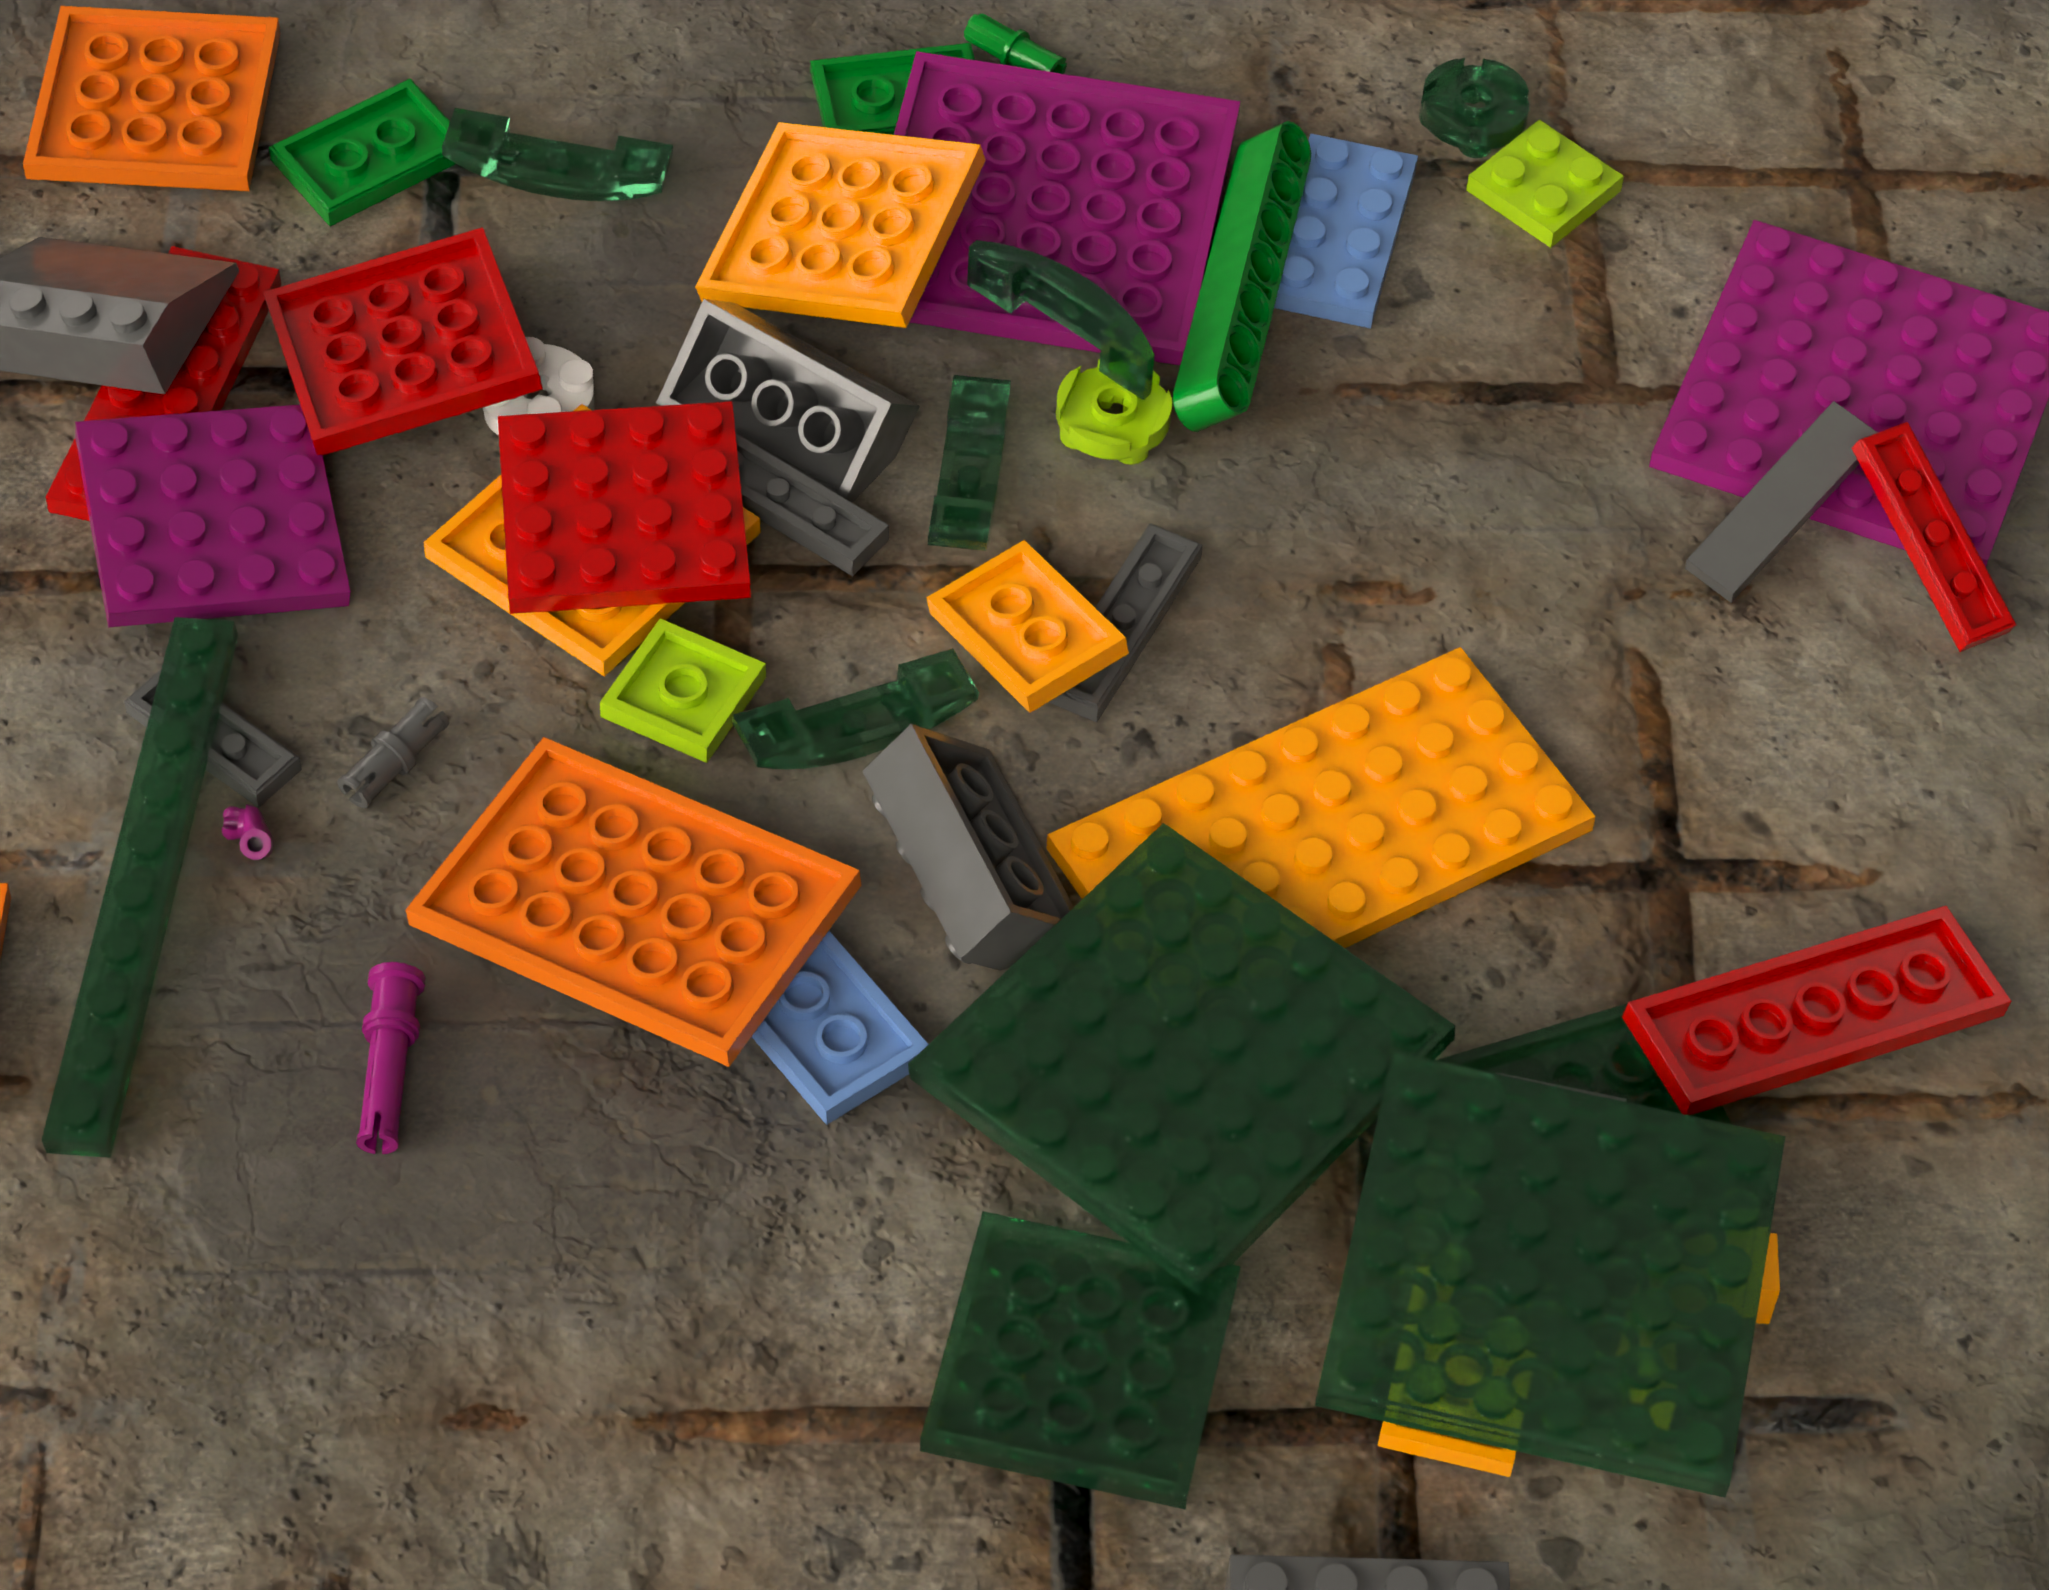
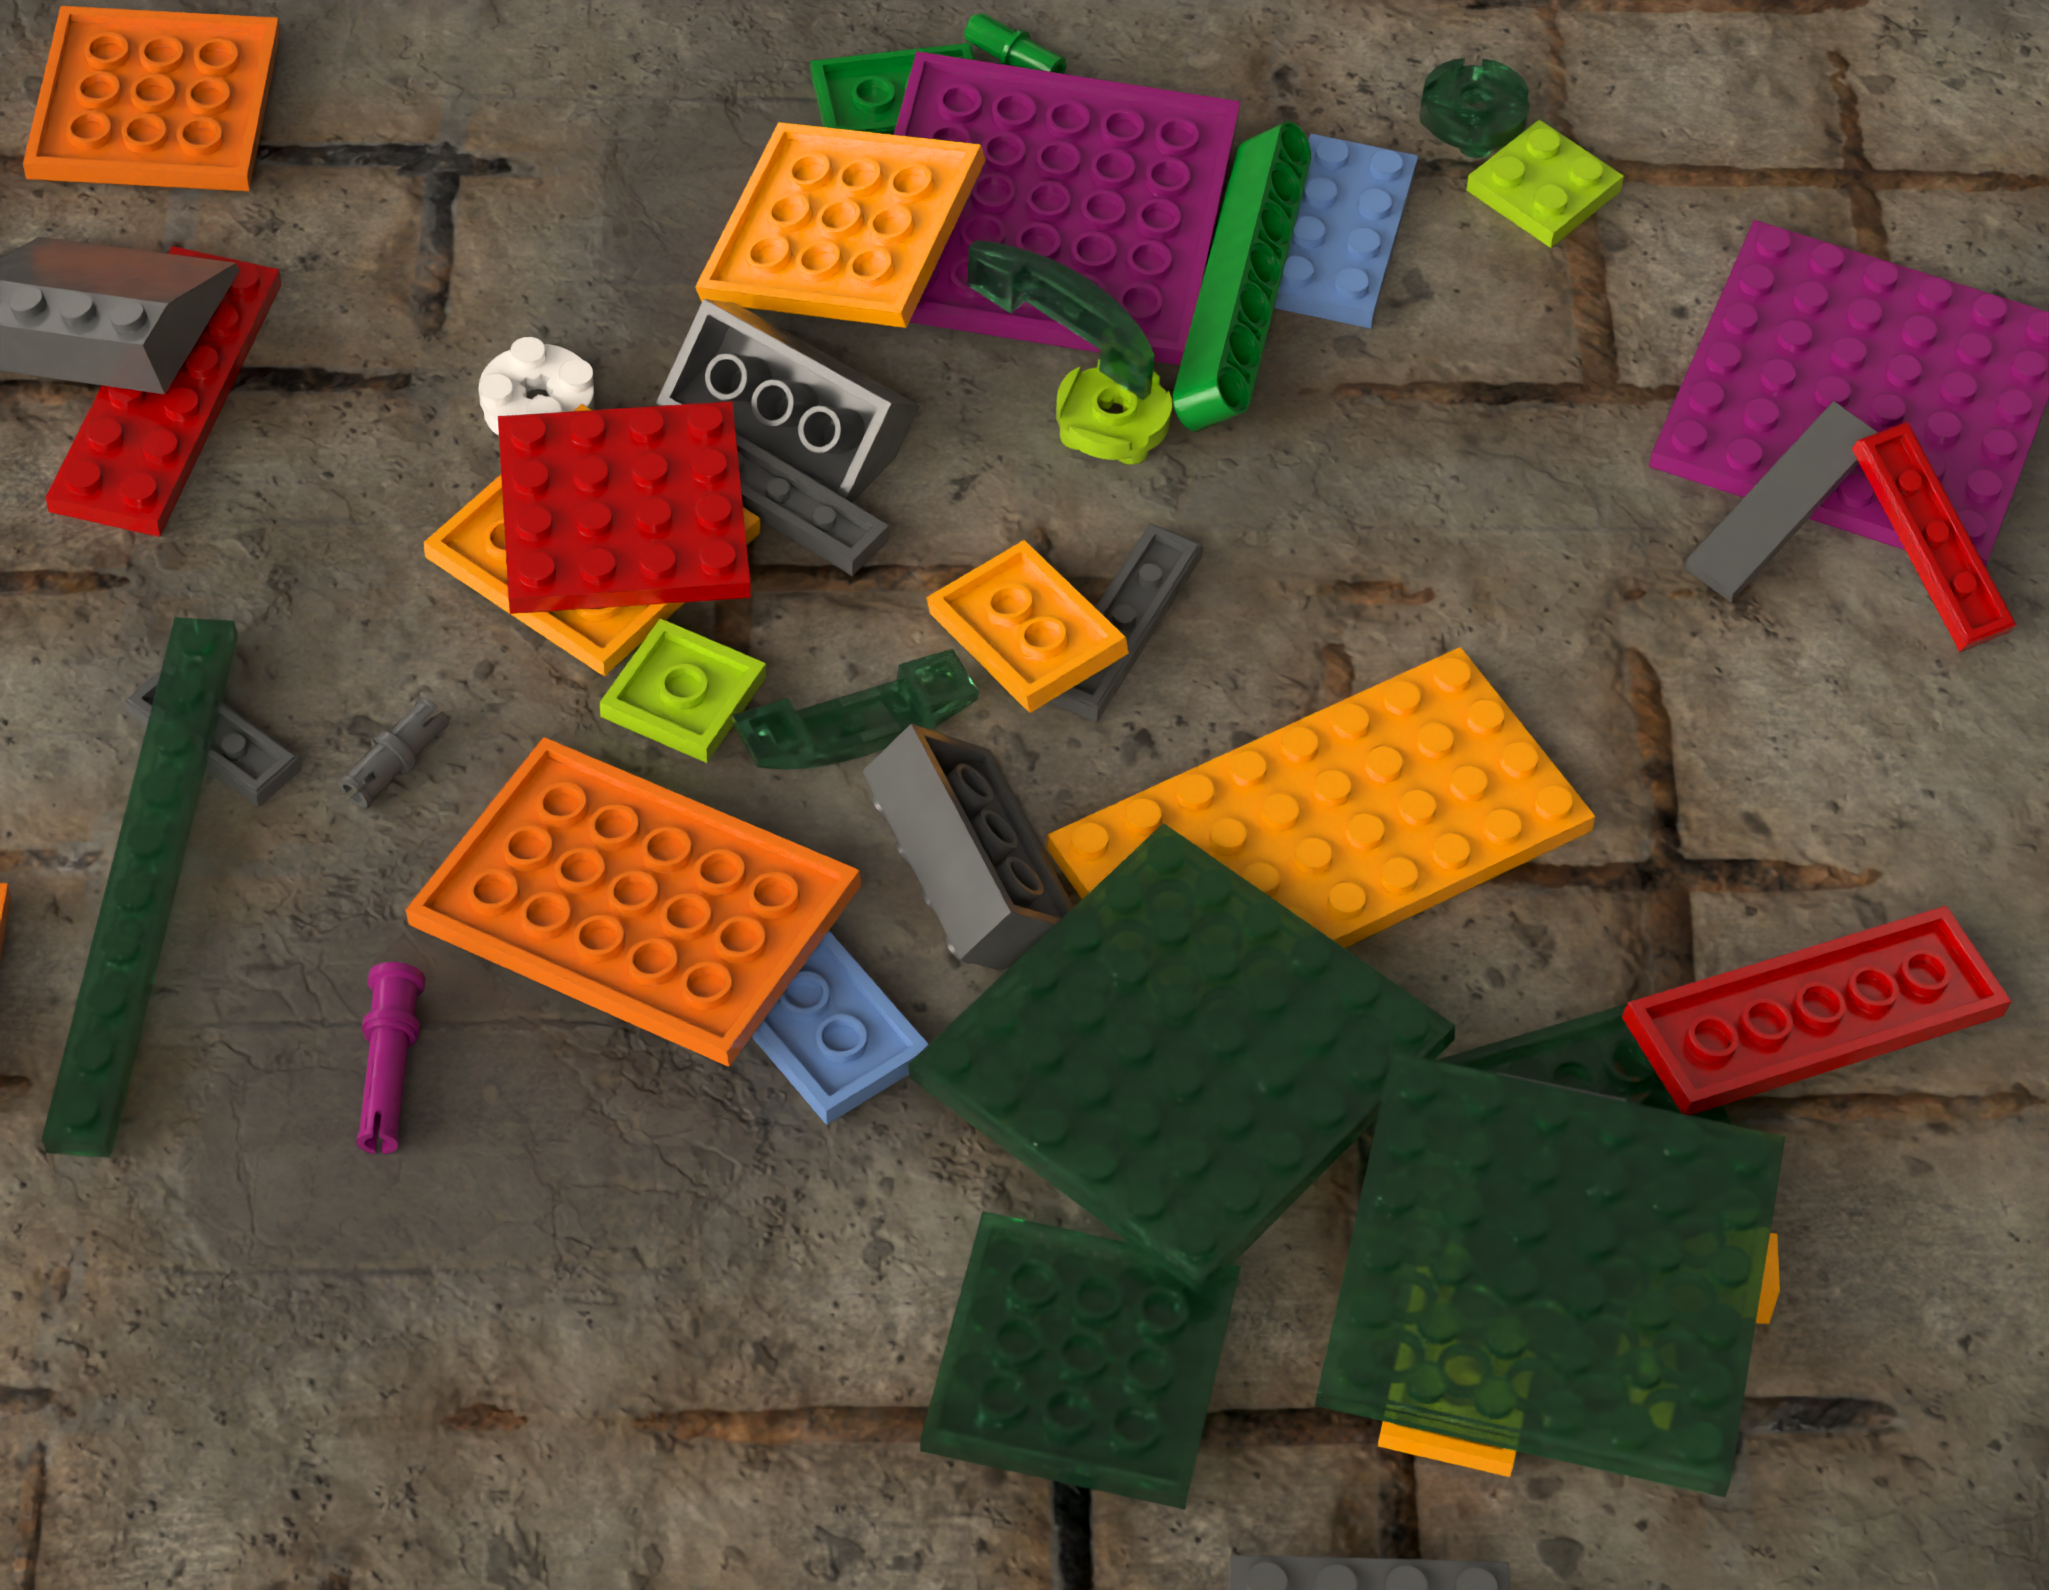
(210, 515): magenta plate -> none
(250, 828): magenta arm -> none
(365, 152): green tile -> none
(401, 341): red plate -> none
(554, 167): clear green slope -> none
(970, 463): clear green slope -> none

